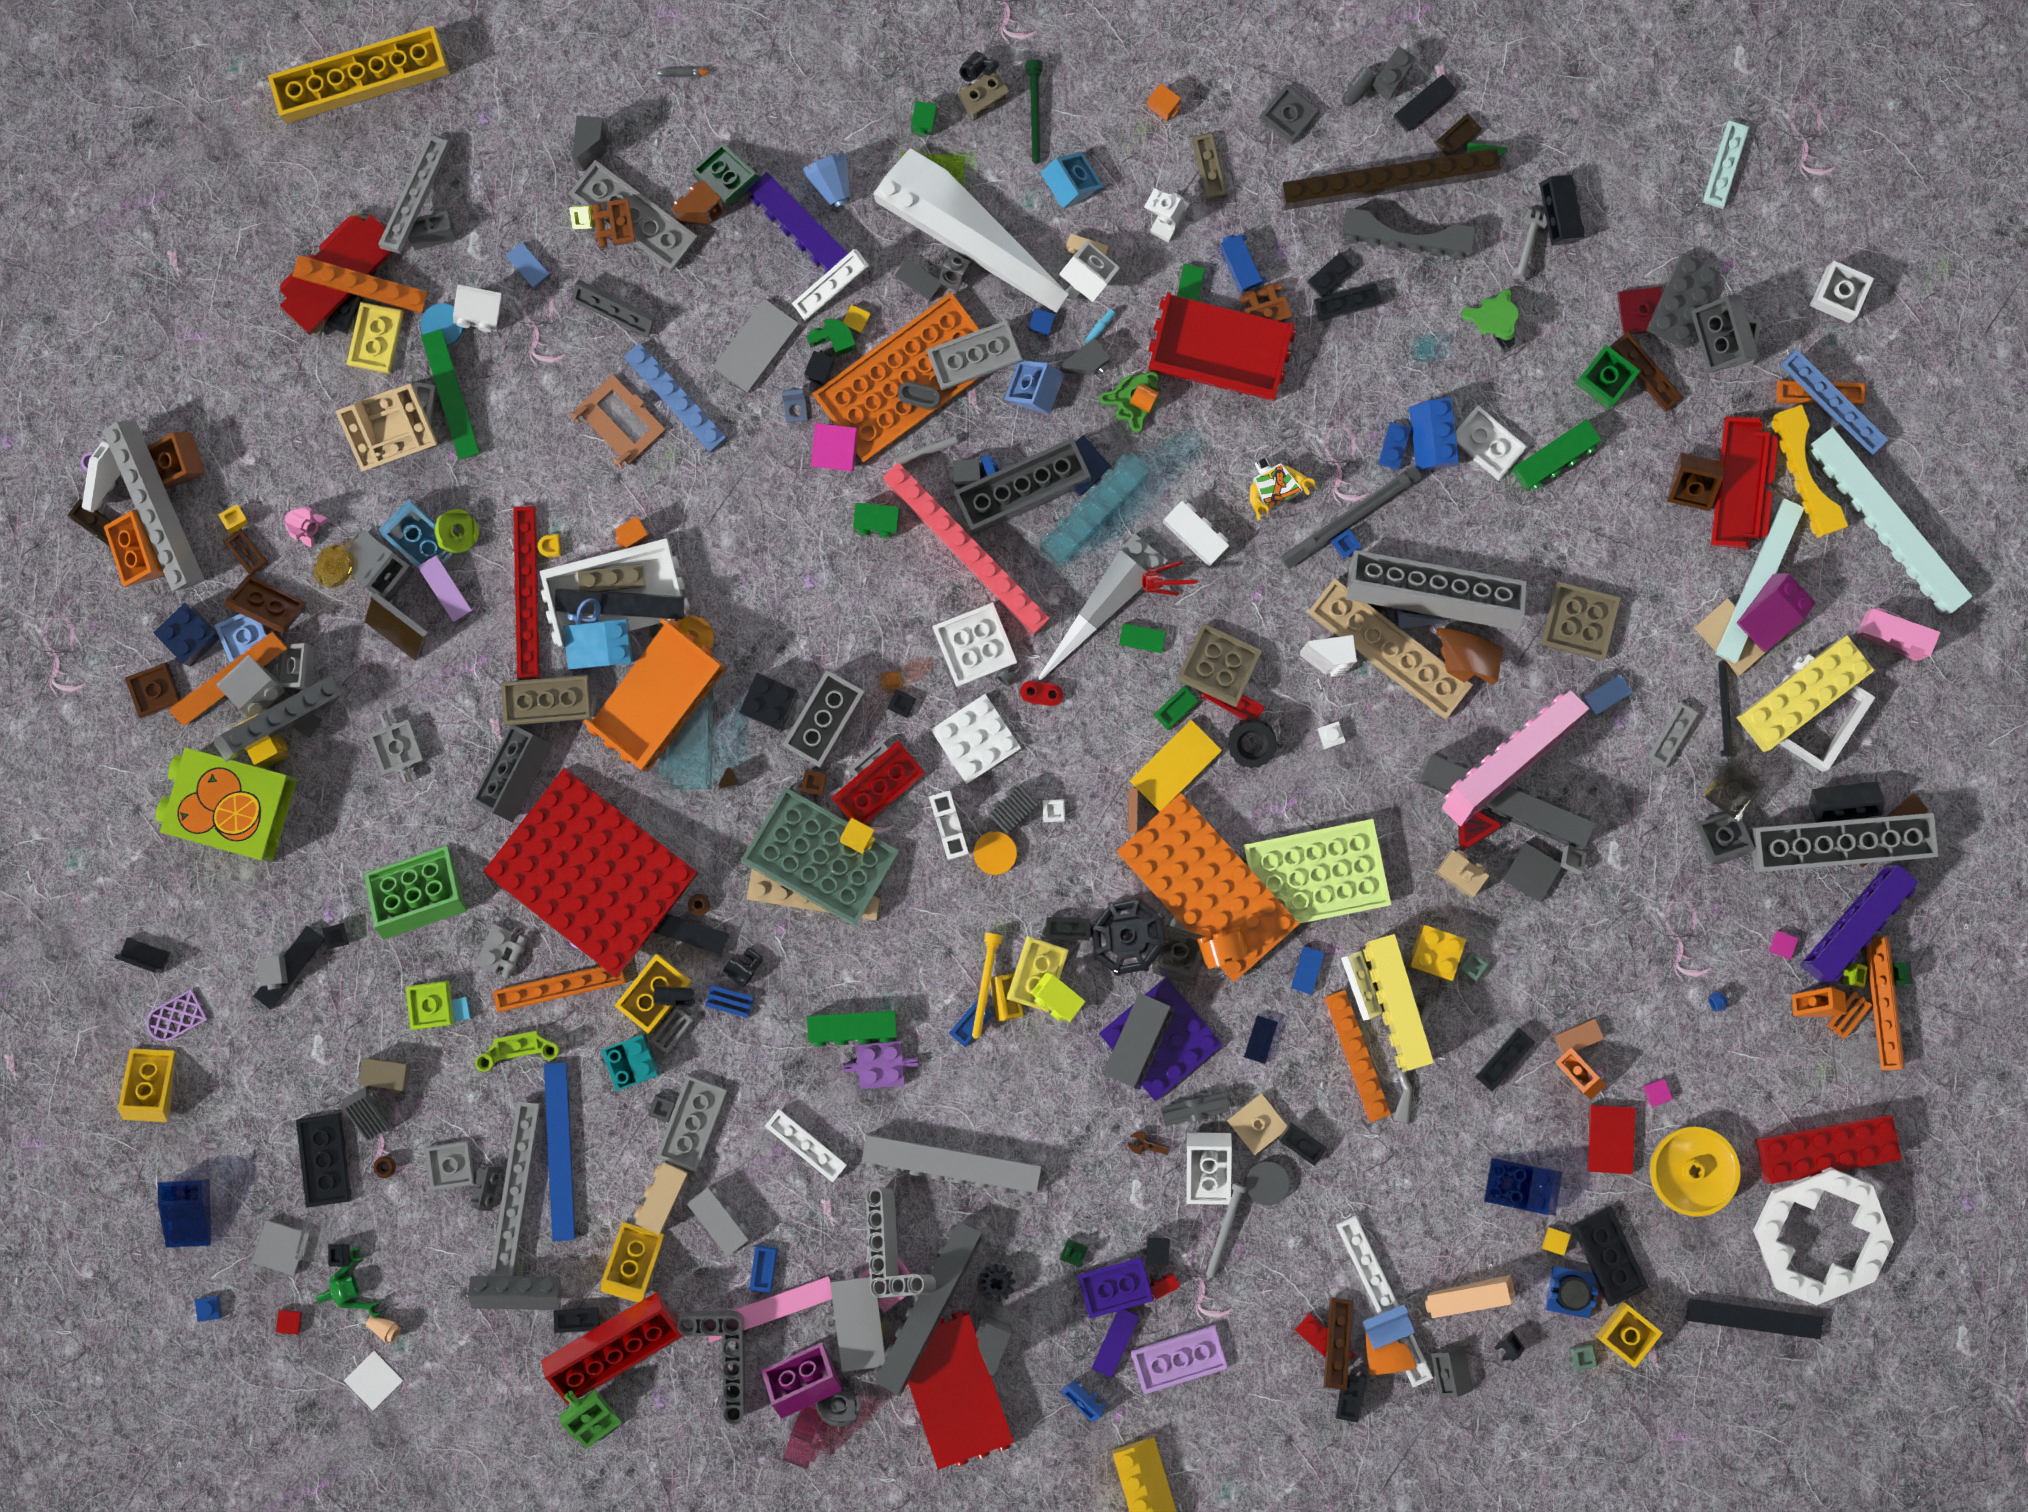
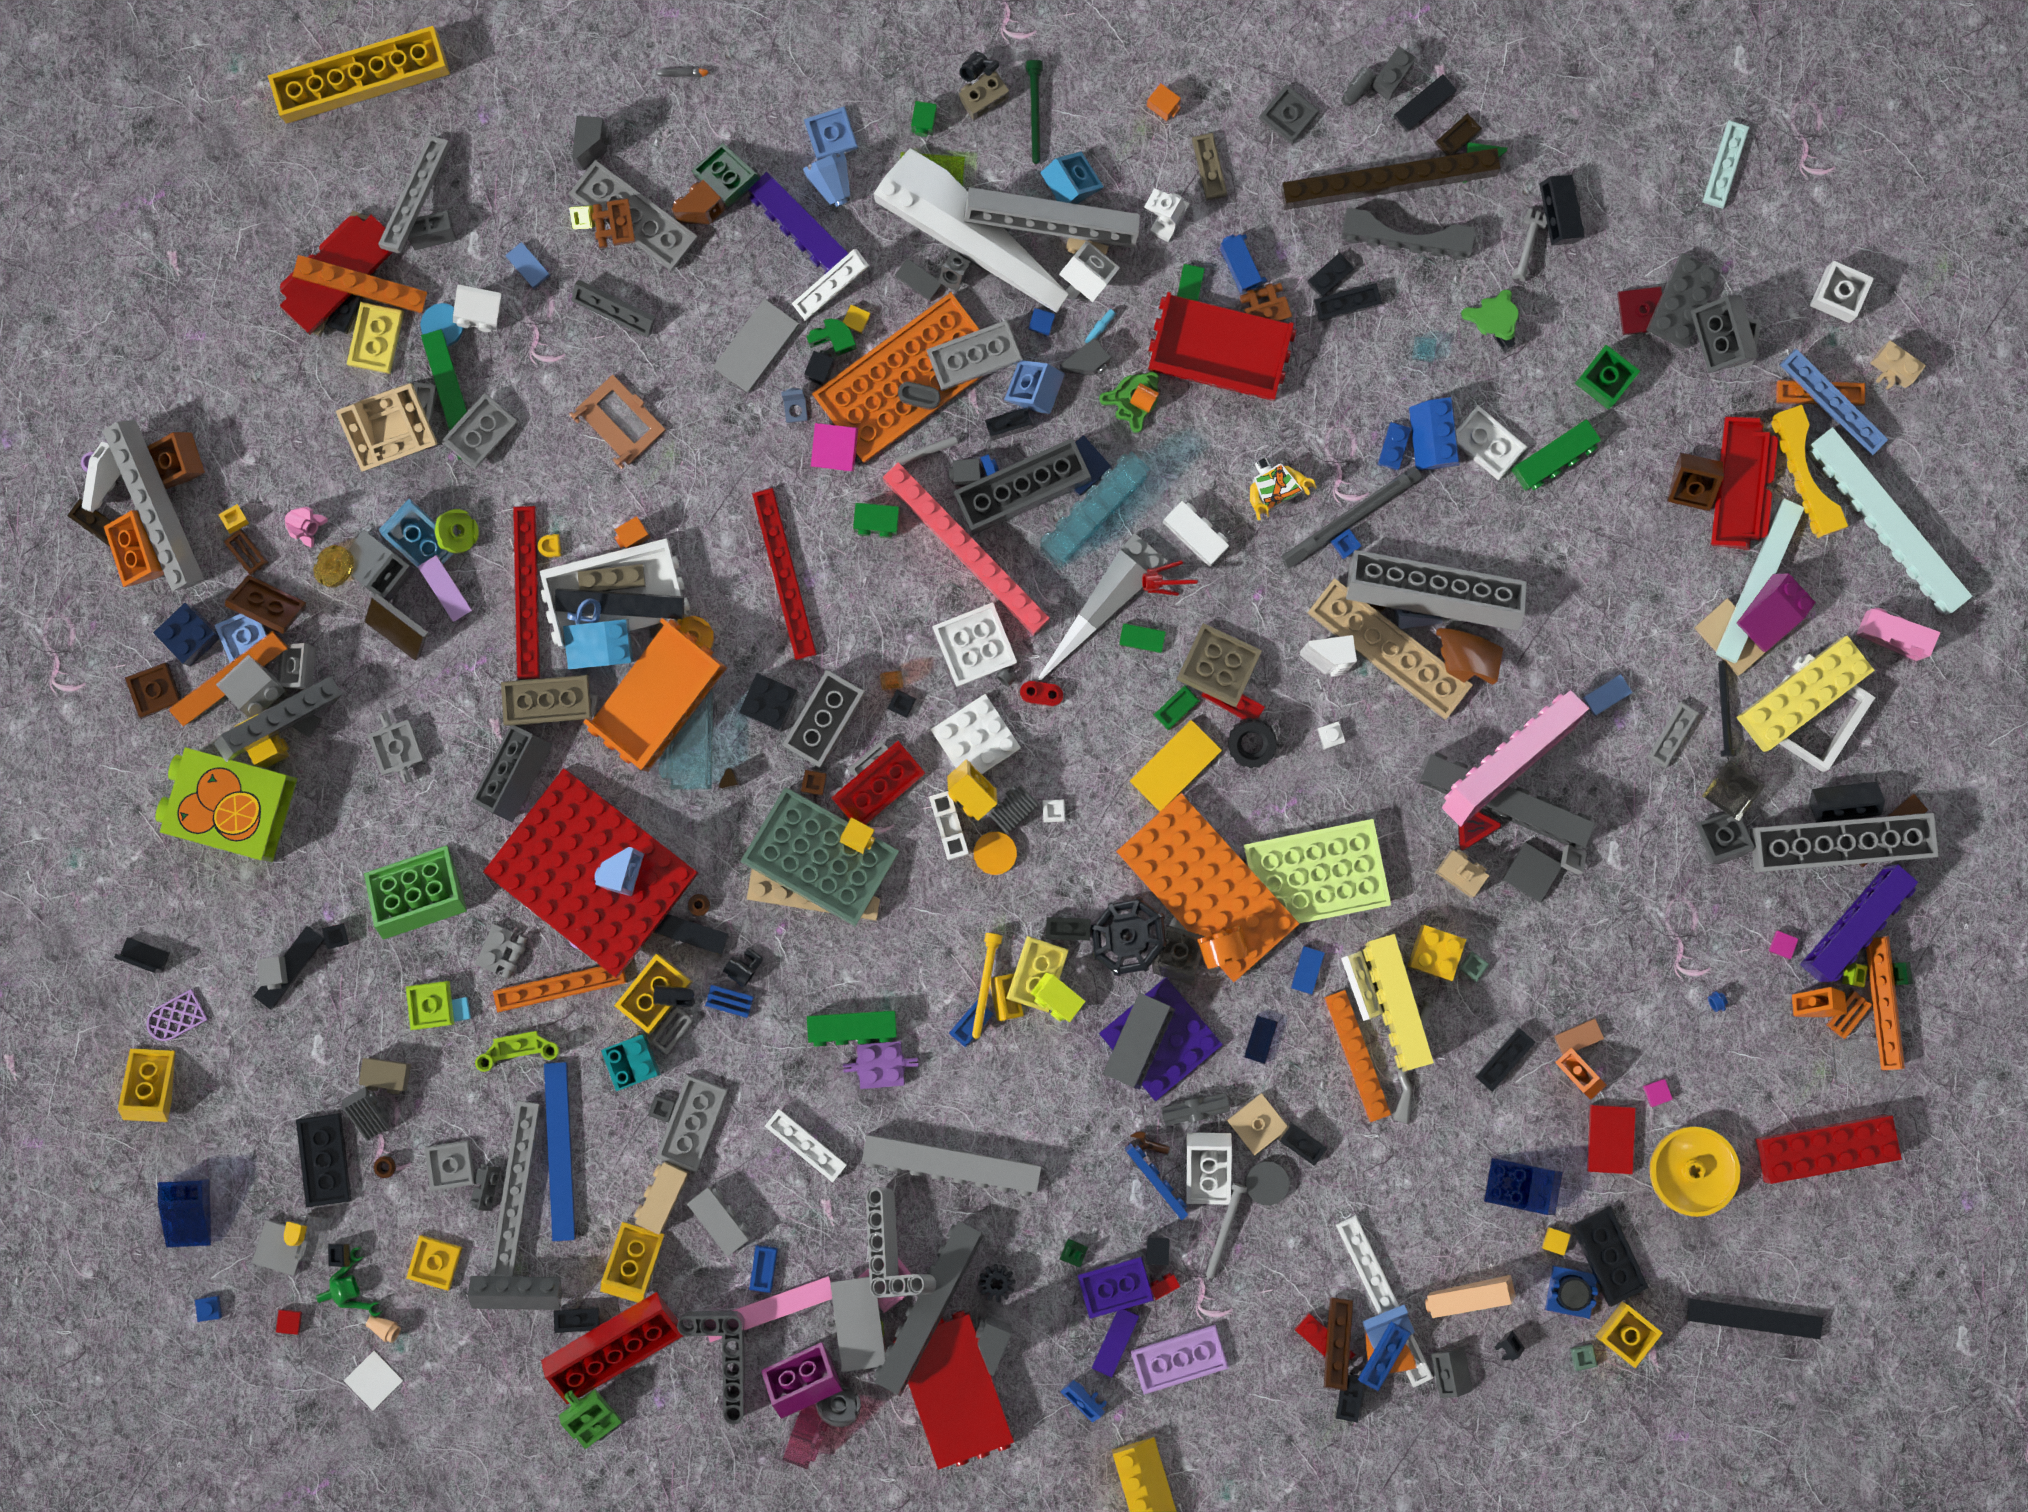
(294, 1233): none -> yellow tile
(434, 1262): none -> yellow tile
(479, 431): none -> light grey tile
(620, 871): none -> light blue slope
(675, 397): medium blue plate -> none
(784, 574): none -> red tile
(830, 133): none -> medium blue tile
(971, 790): none -> yellow brick
(1008, 424): none -> black hinge
(1051, 217): none -> light grey brick
(1132, 810): nougat tile -> none
(1151, 1173): none -> blue plate
(1384, 1356): none -> blue tile
(1580, 621): dark tan plate -> none
(1650, 375): reddish brown tile -> none
(1838, 1279): white plate -> none
(1896, 365): none -> tan brick

